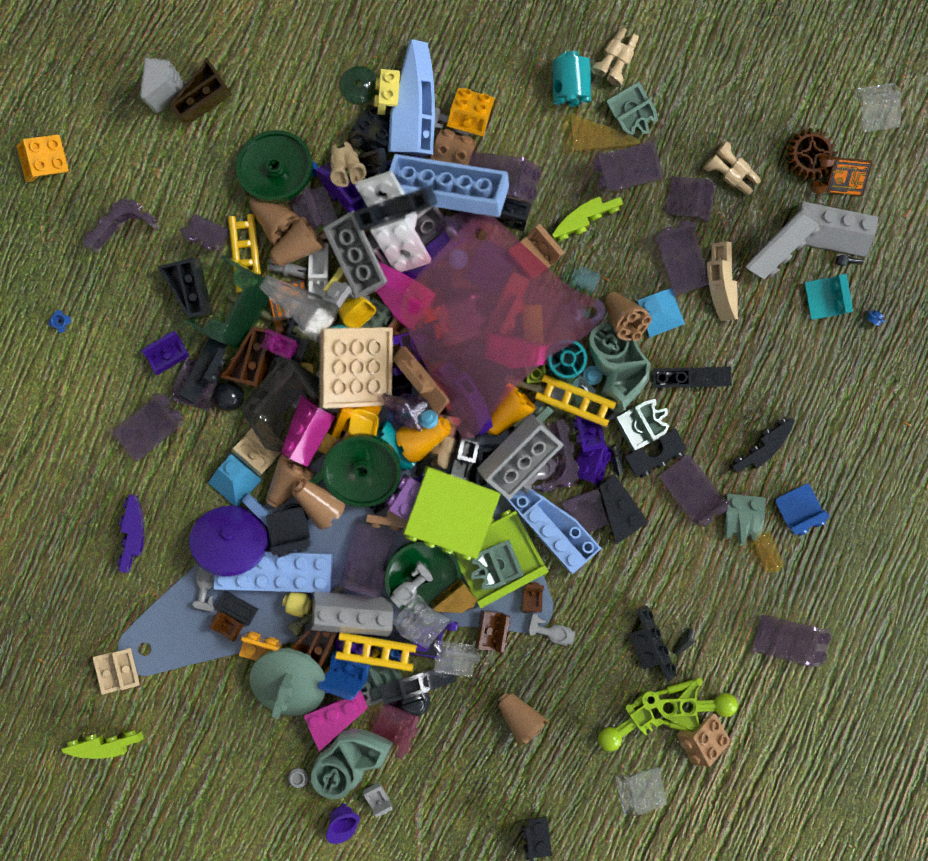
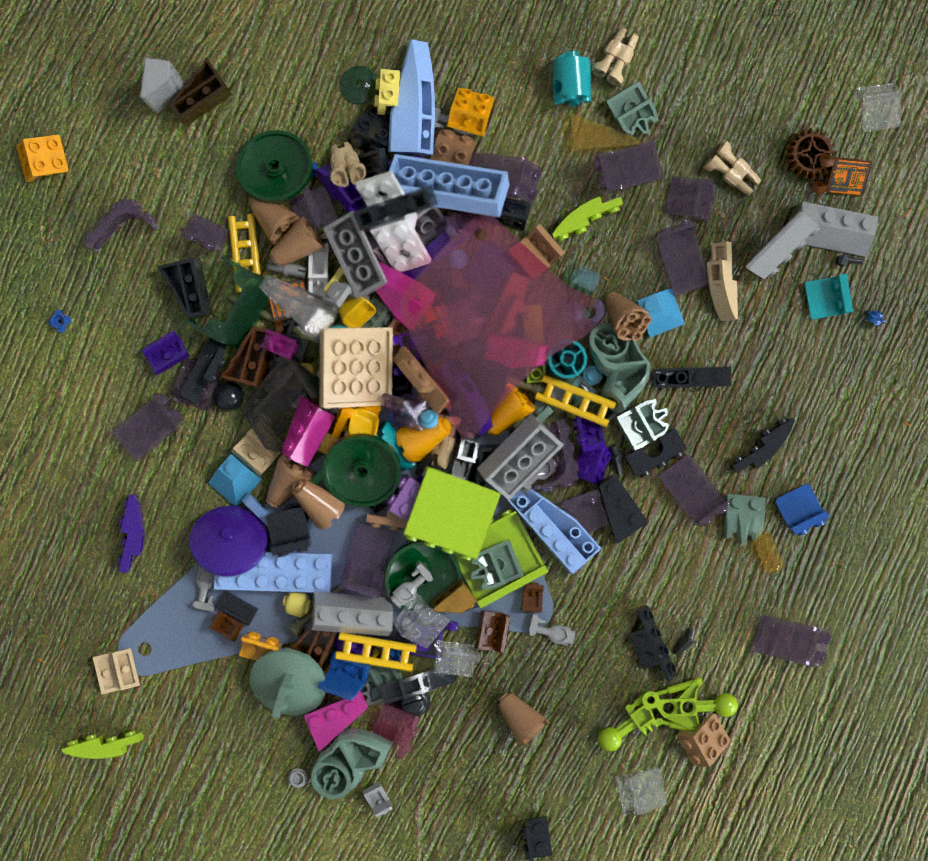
(341, 824): dark purple piece -> none

